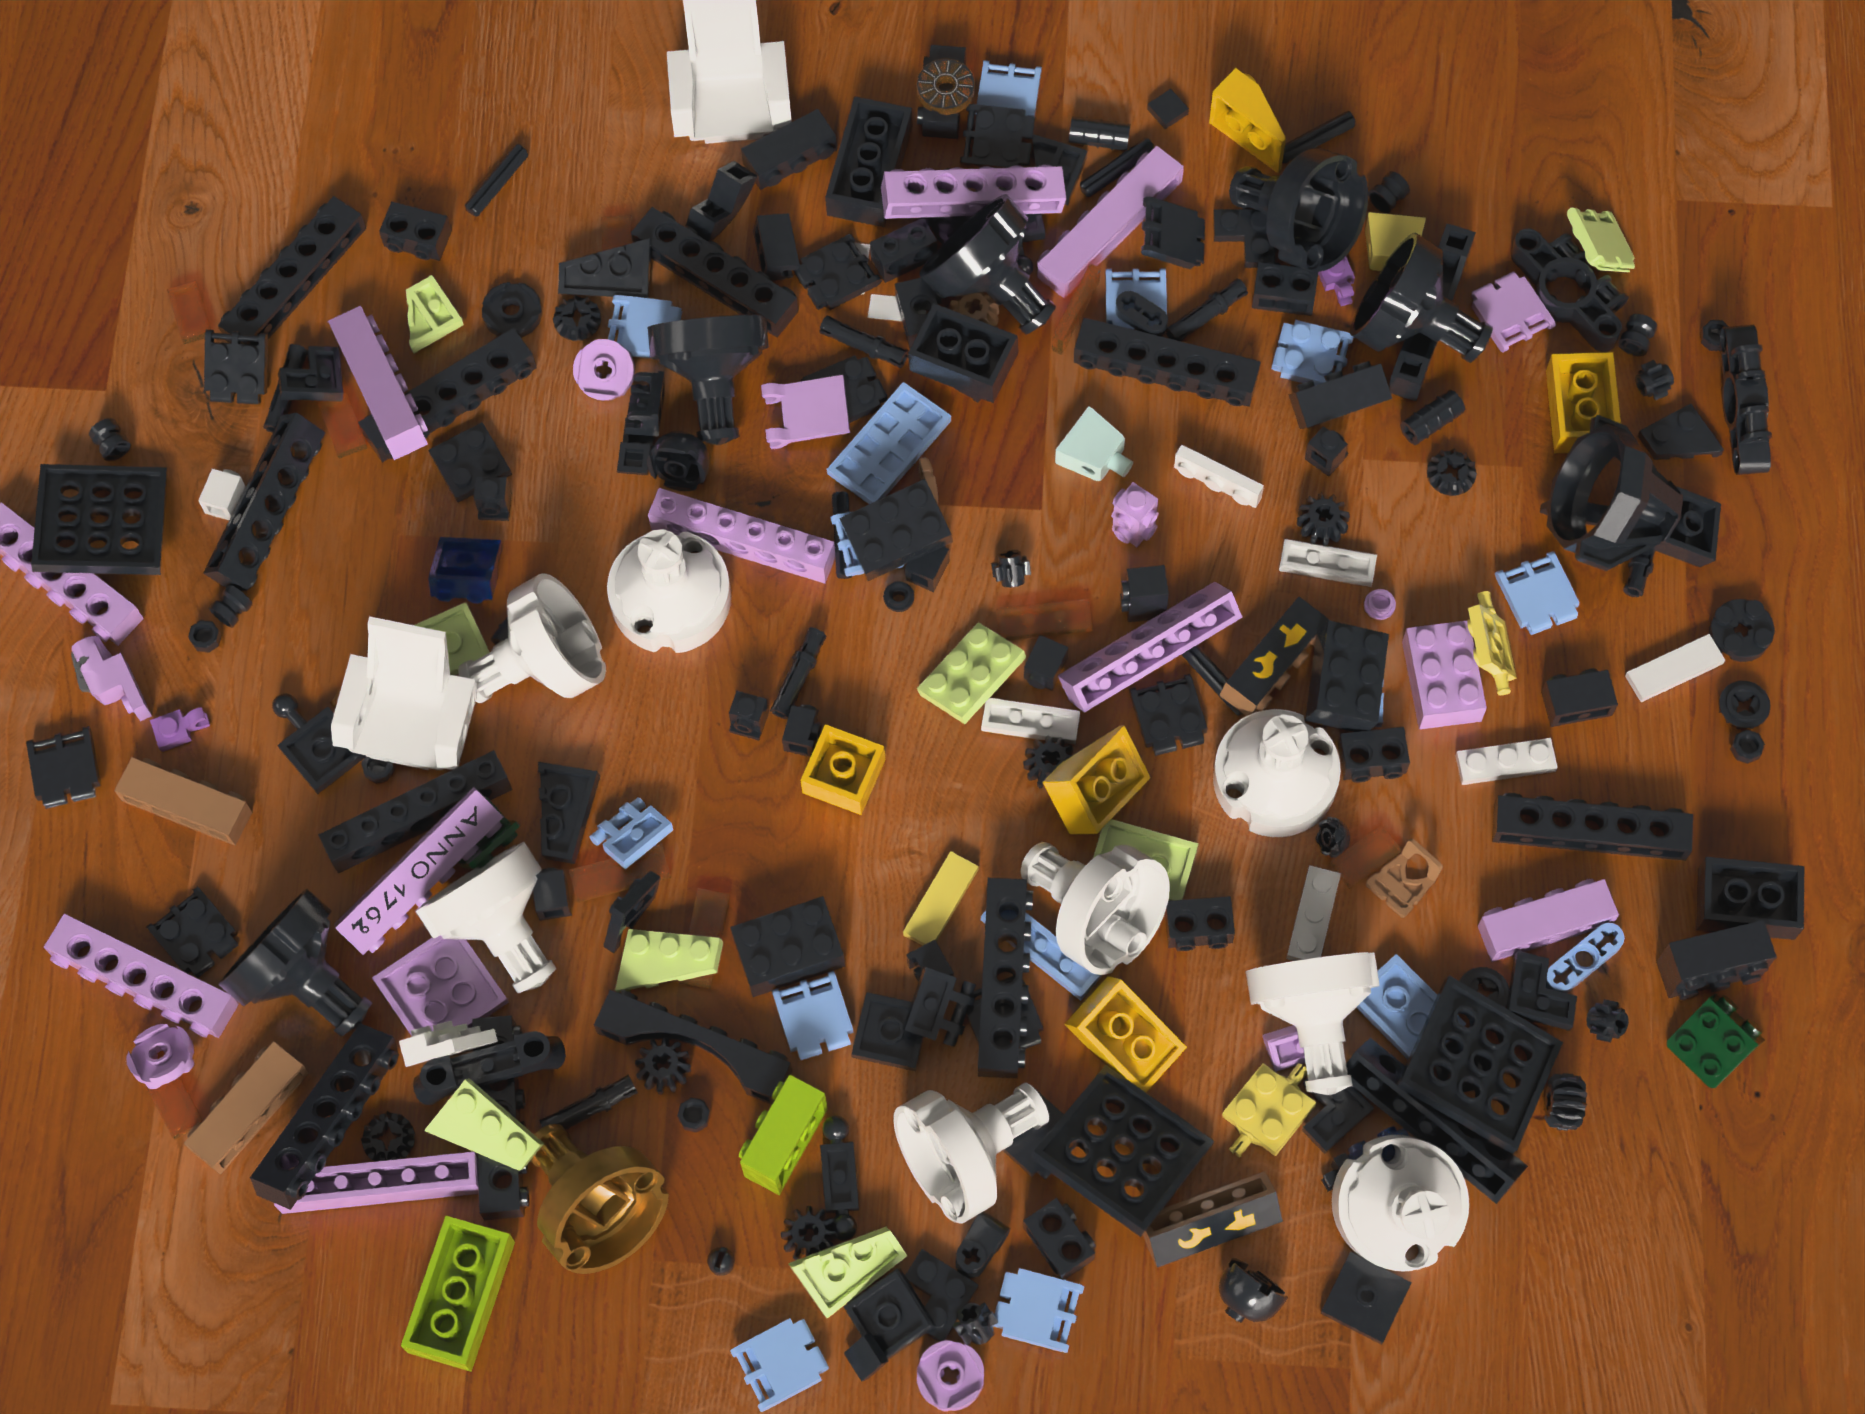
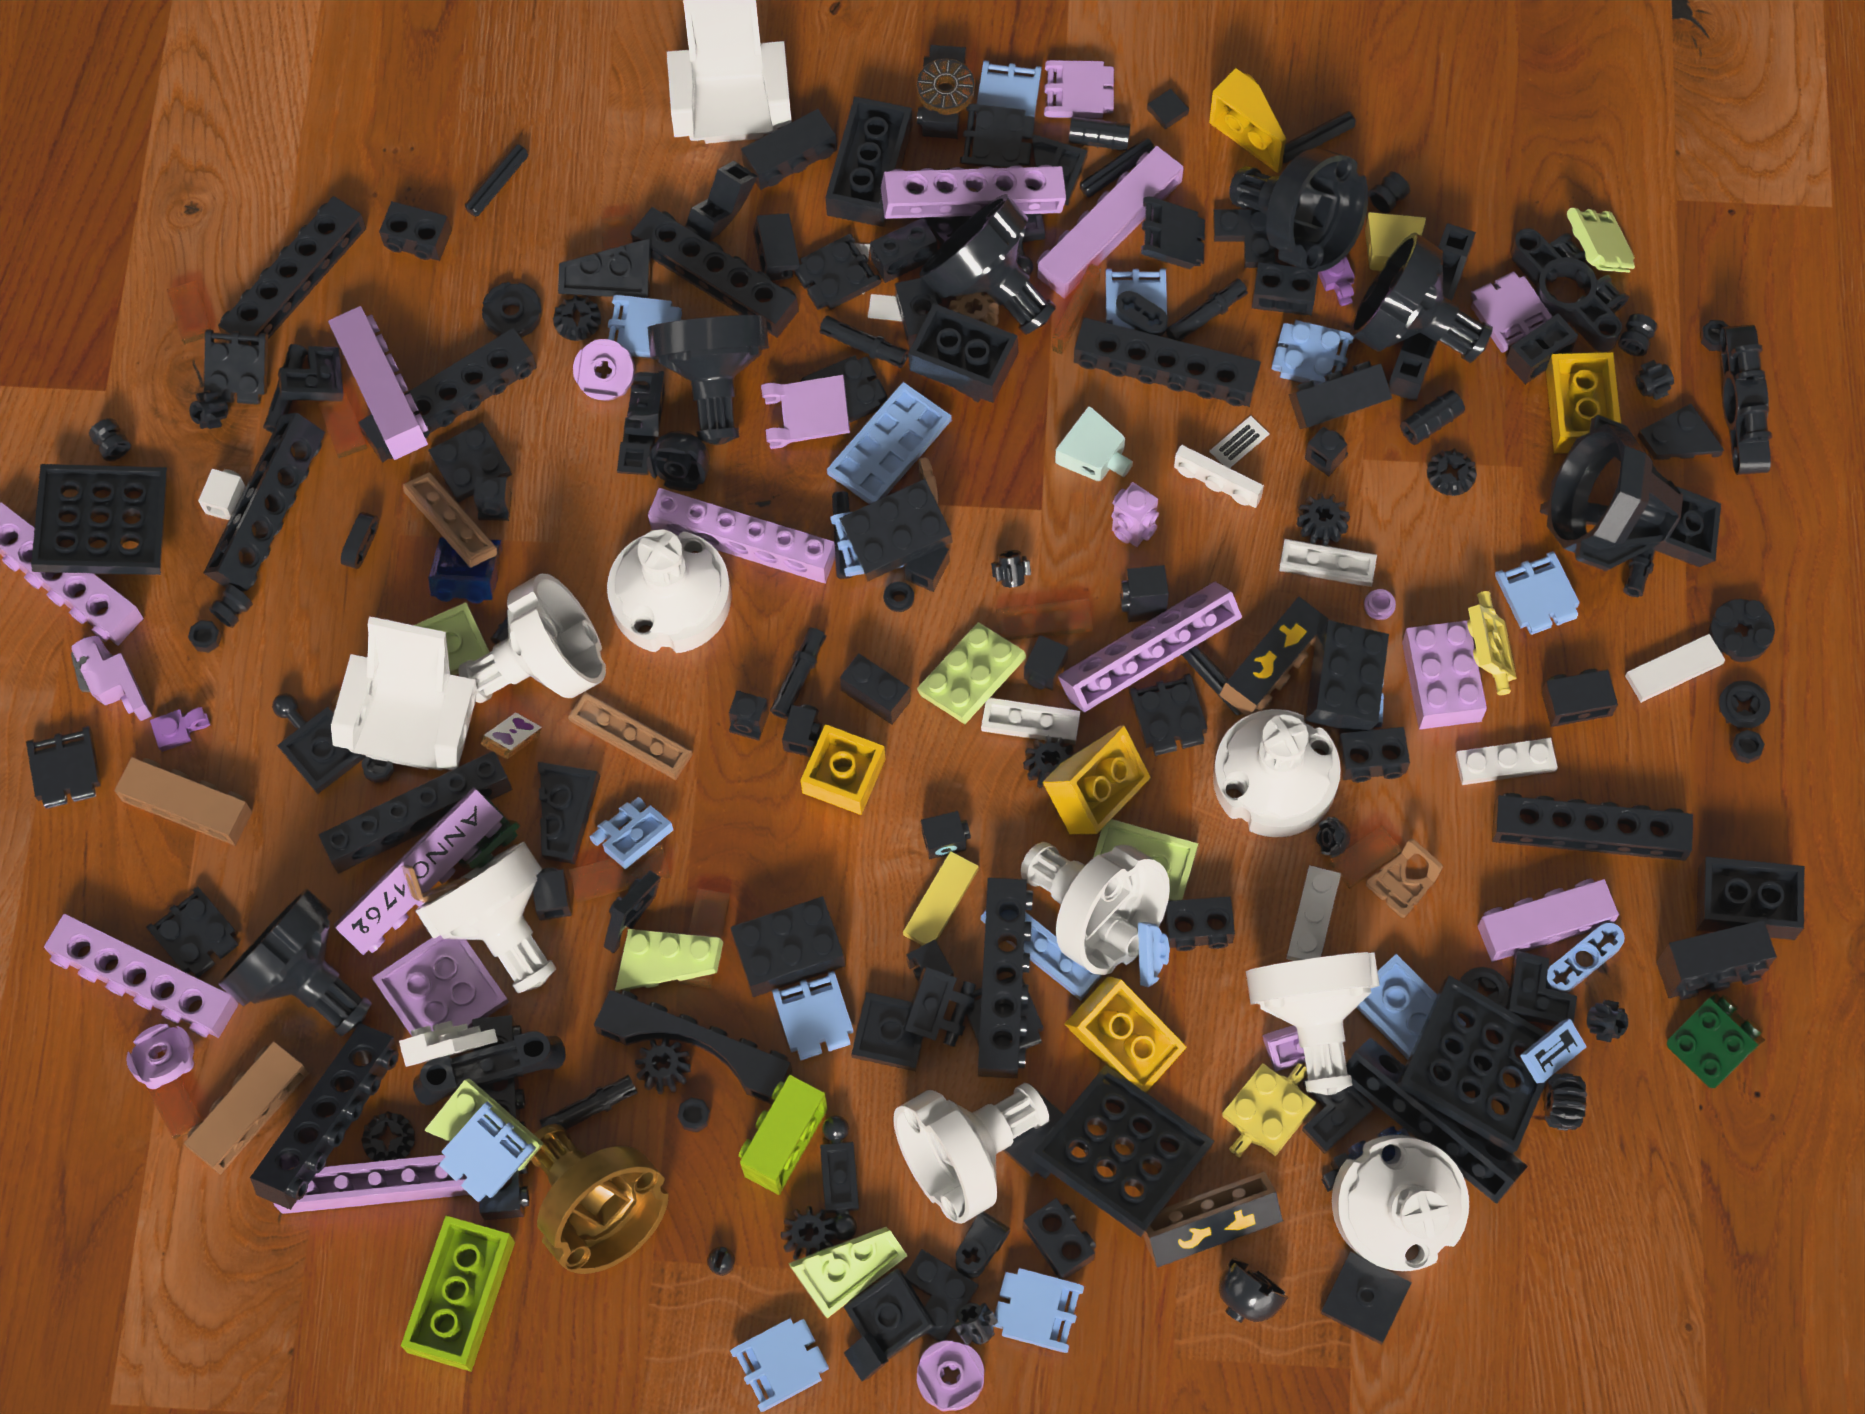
(208, 410): none -> black gear
(359, 540): none -> black beam
(429, 314): yellowish green wing -> none
(432, 894): none -> medium nougat piece
(450, 519): none -> medium nougat tile
(485, 1154): none -> light blue plate
(511, 735): none -> tile
(630, 735): none -> medium nougat tile
(875, 689): none -> black brick
(944, 834): none -> black brick
(1080, 89): none -> lavender plate
(1153, 952): none -> light blue tile
(1239, 442): none -> white sticker
(1532, 353): none -> black brick
(1553, 1051): none -> light blue tile

